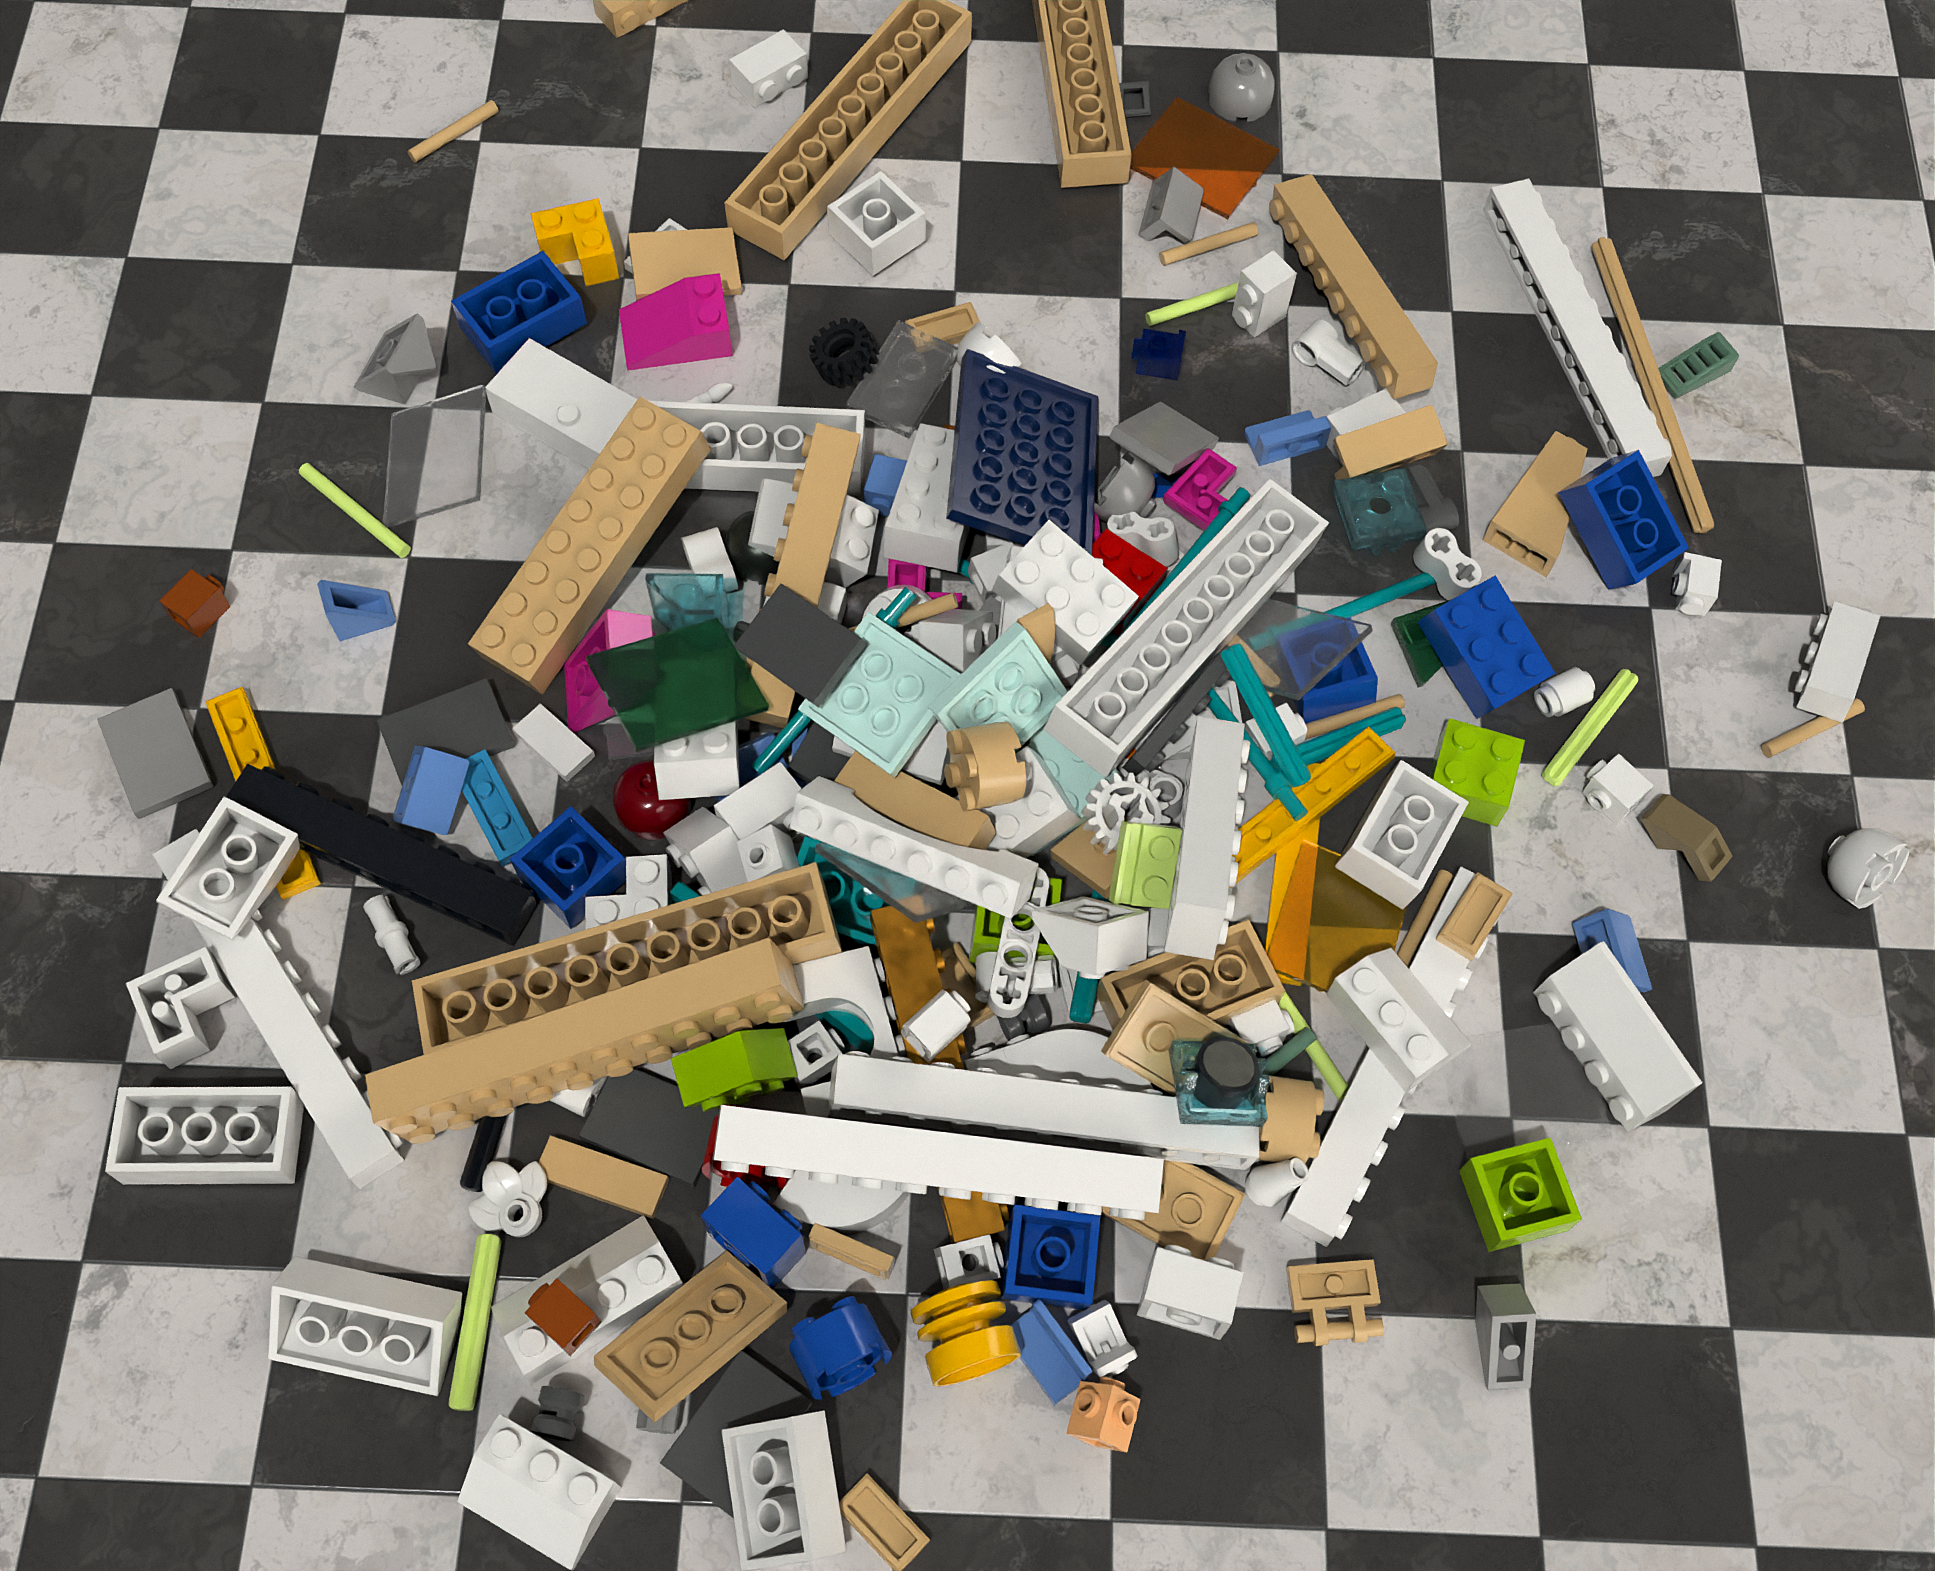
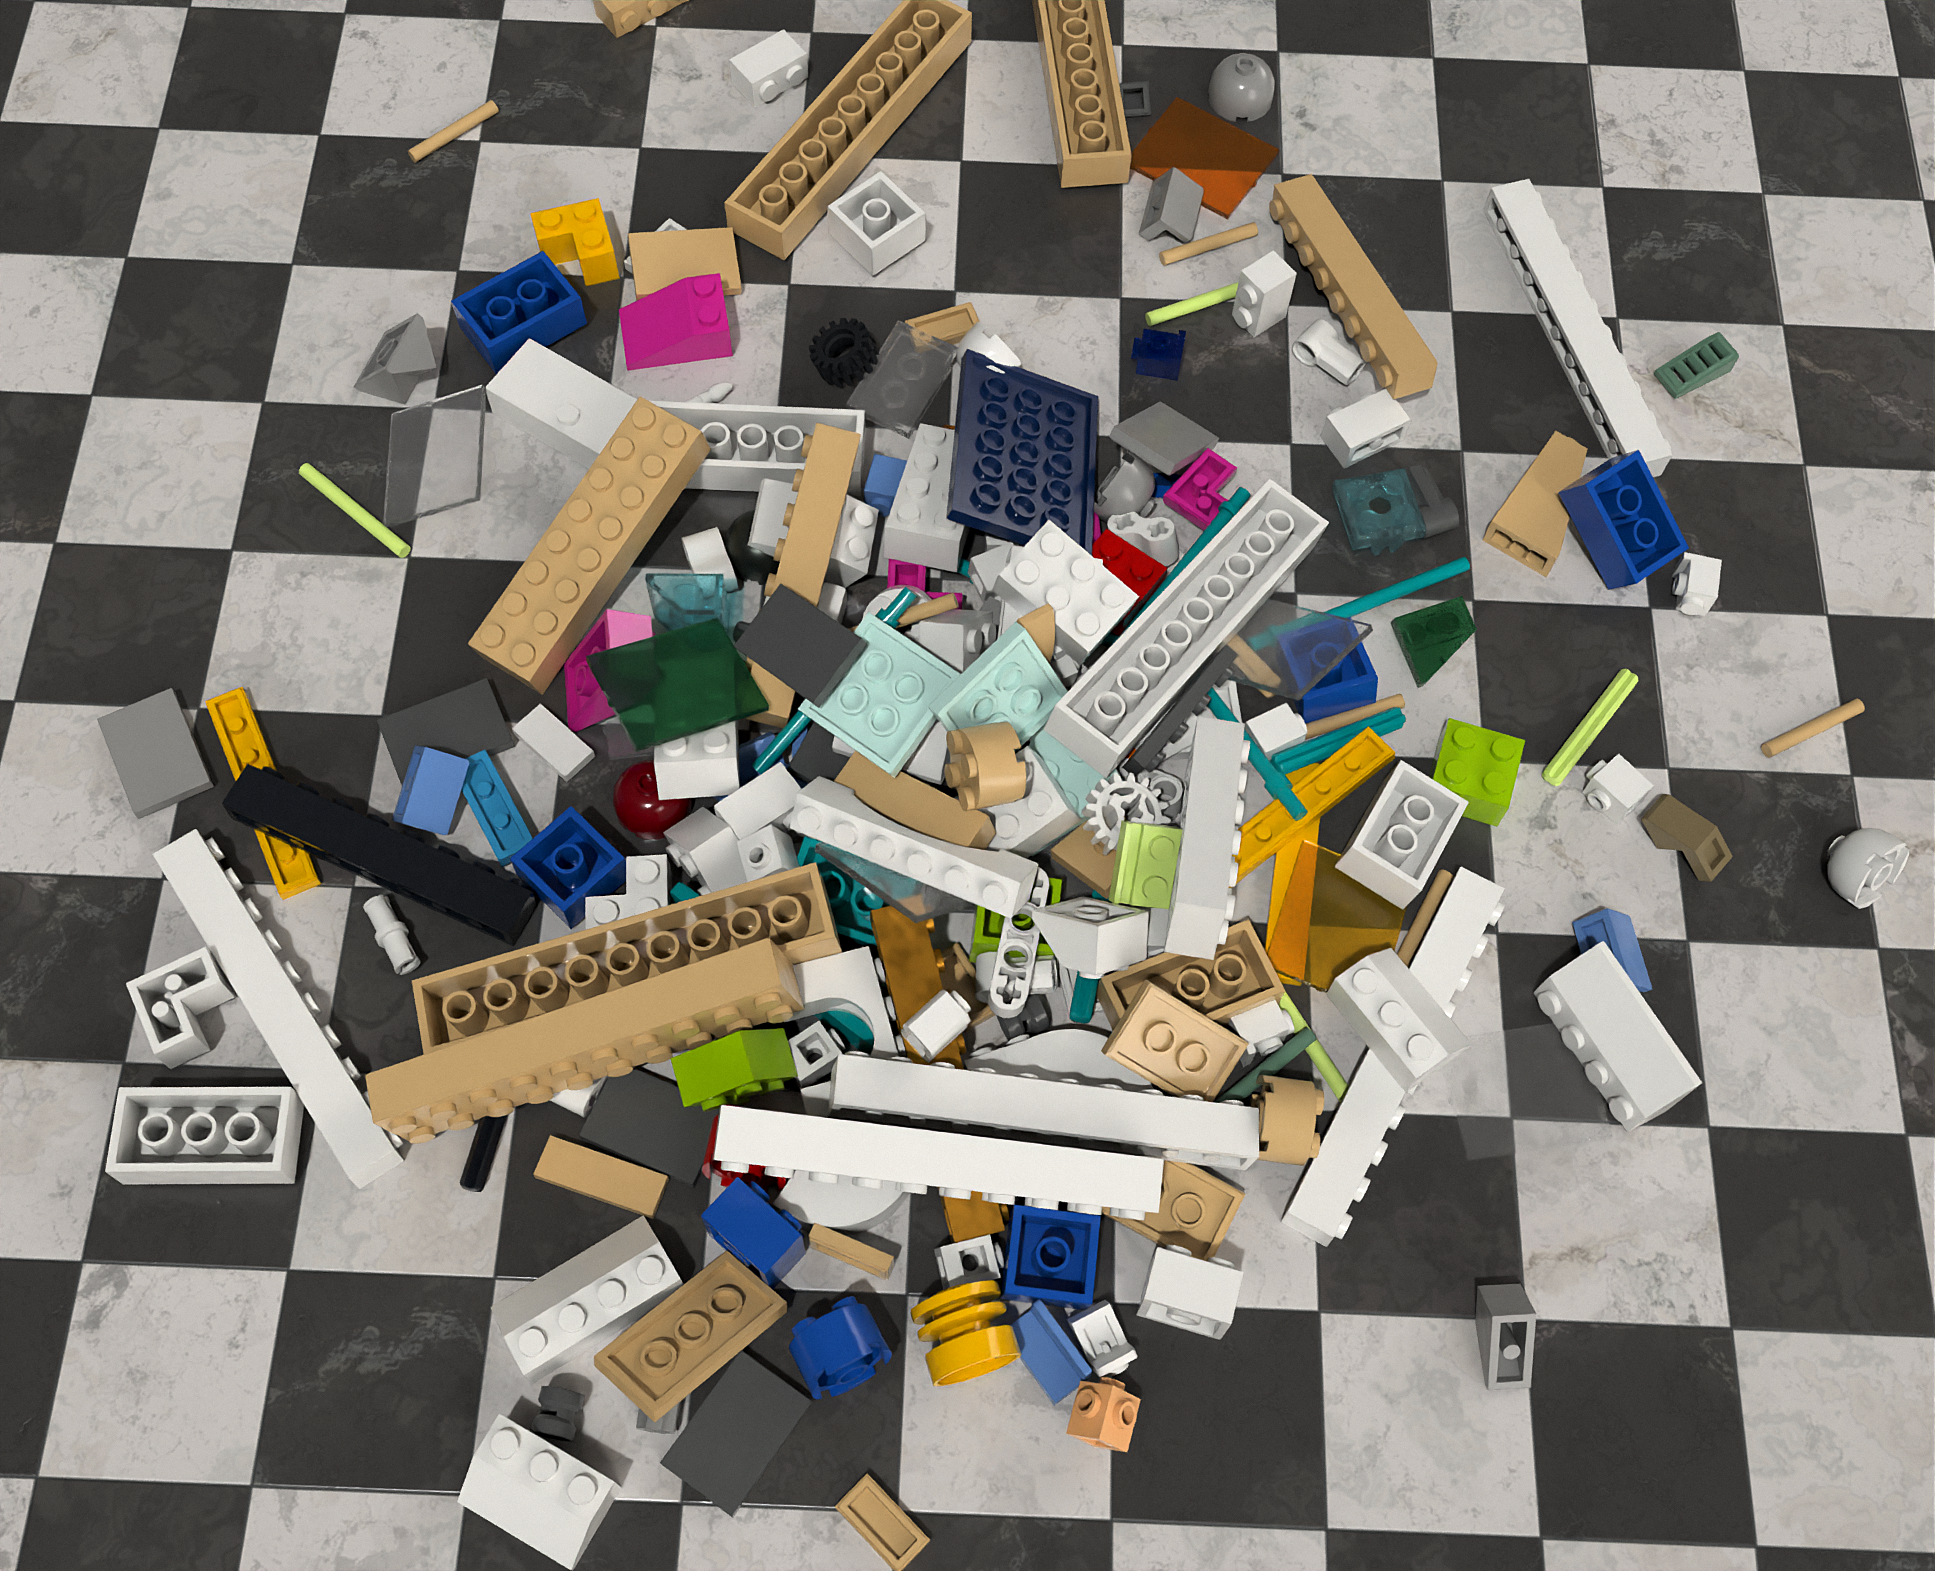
(195, 602): dark orange brick -> none
(230, 869): white slope -> none
(355, 608): medium blue slope -> none
(363, 1325): white slope -> none
(475, 1323): yellowish green axle -> none
(506, 1193): white plate -> none
(562, 1315): dark orange brick -> none
(783, 1491): white slope -> none
(1219, 1082): piece -> none
(1265, 714): teal axle -> none
(1275, 1181): white cone -> none
(1287, 437): medium blue panel -> none
(1334, 1287): tan plate -> none
(1390, 443): tan panel -> none
(1446, 563): white axle -> none
(1474, 916): tan tile -> none
(1485, 647): blue brick -> none
(1520, 1194): lime brick -> none
(1564, 692): white brick -> none
(1652, 385): tan axle -> none
(1836, 661): white brick -> none

